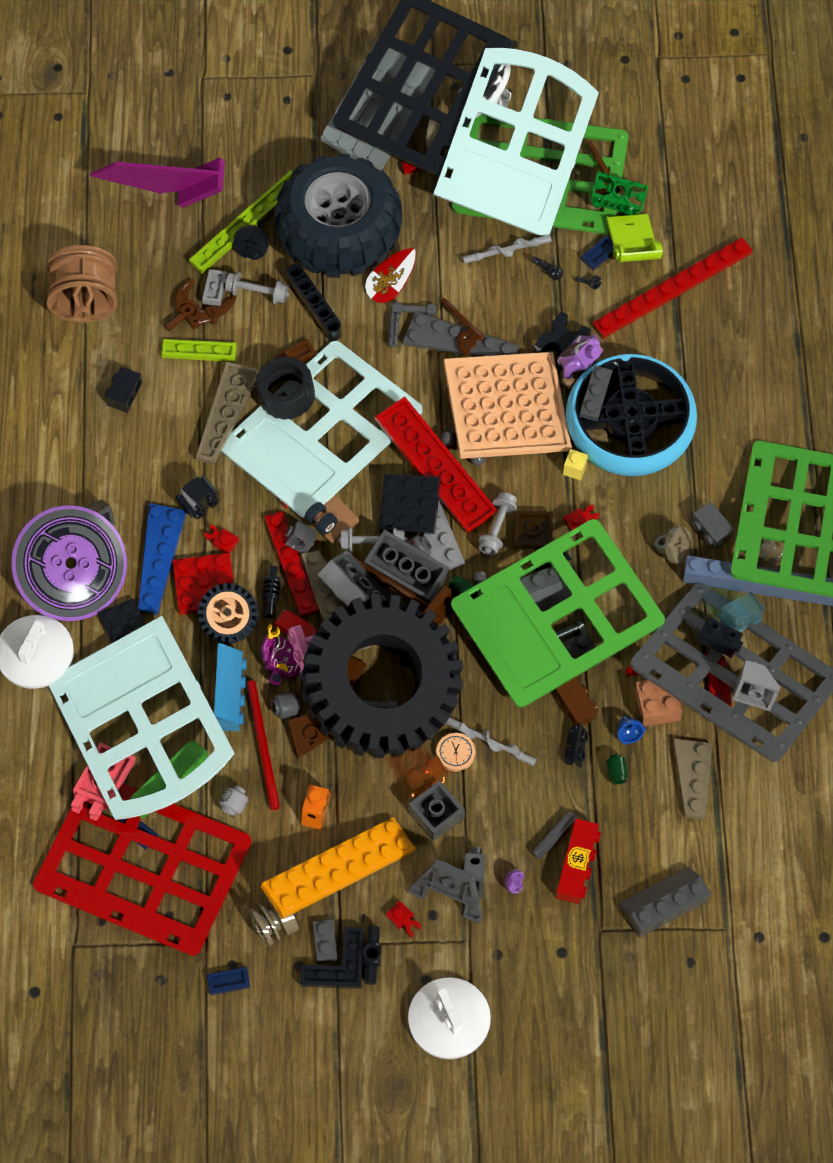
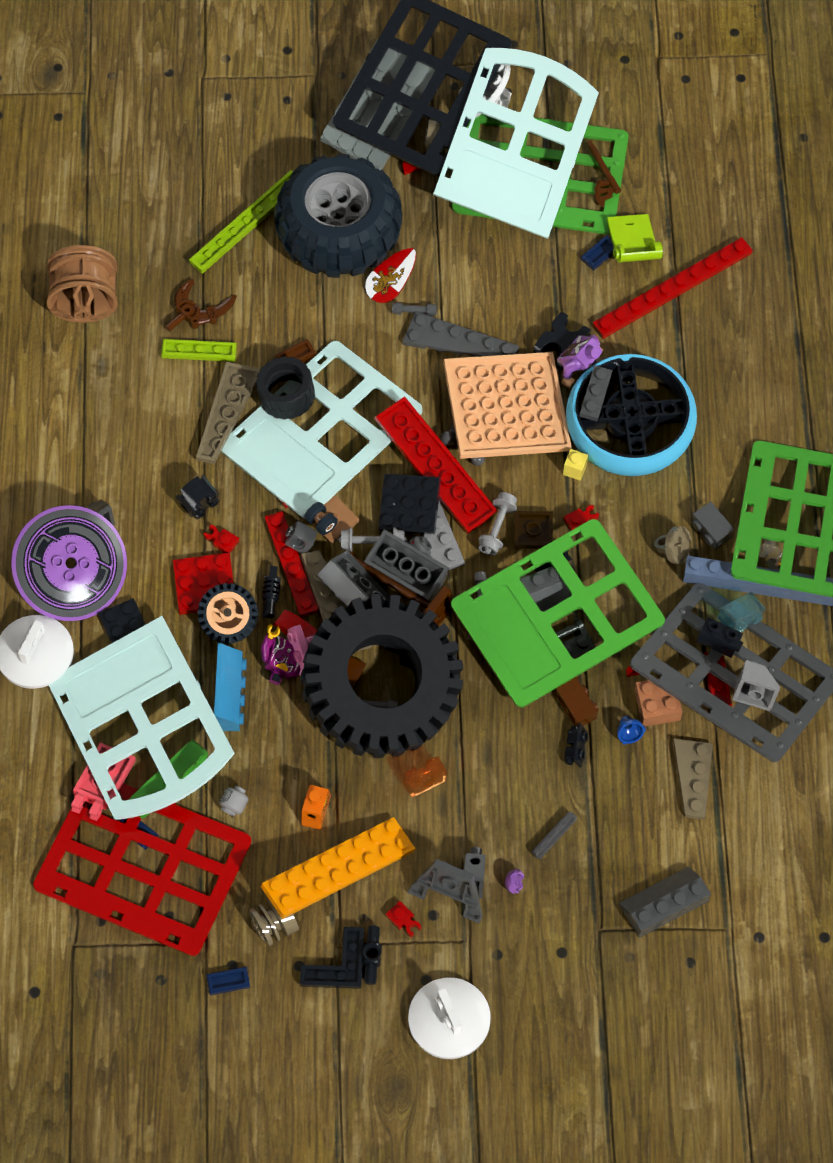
(123, 389): black brick -> none
(161, 542): blue wing -> none
(191, 183): magenta piece -> none
(214, 287): light grey plate -> none
(234, 282): light grey piece -> none
(251, 242): black tile -> none
(263, 745): red piece -> none
(285, 705): dark grey head -> none
(306, 734): reddish brown wing -> none
(314, 309): black beam -> none
(325, 941): dark grey plate -> none
(393, 330): dark grey axle -> none
(436, 810): dark grey brick -> none
(456, 751): light nougat tile -> none
(459, 585): dark green brick -> none
(472, 330): reddish brown piece -> none
(494, 745): light grey piece -> none
(507, 251): light grey piece -> none
(554, 272): black bar -> none
(577, 861): red brick -> none
(594, 283): black hand -> none
(617, 769): dark green brick -> none
(618, 202): green piece -> none

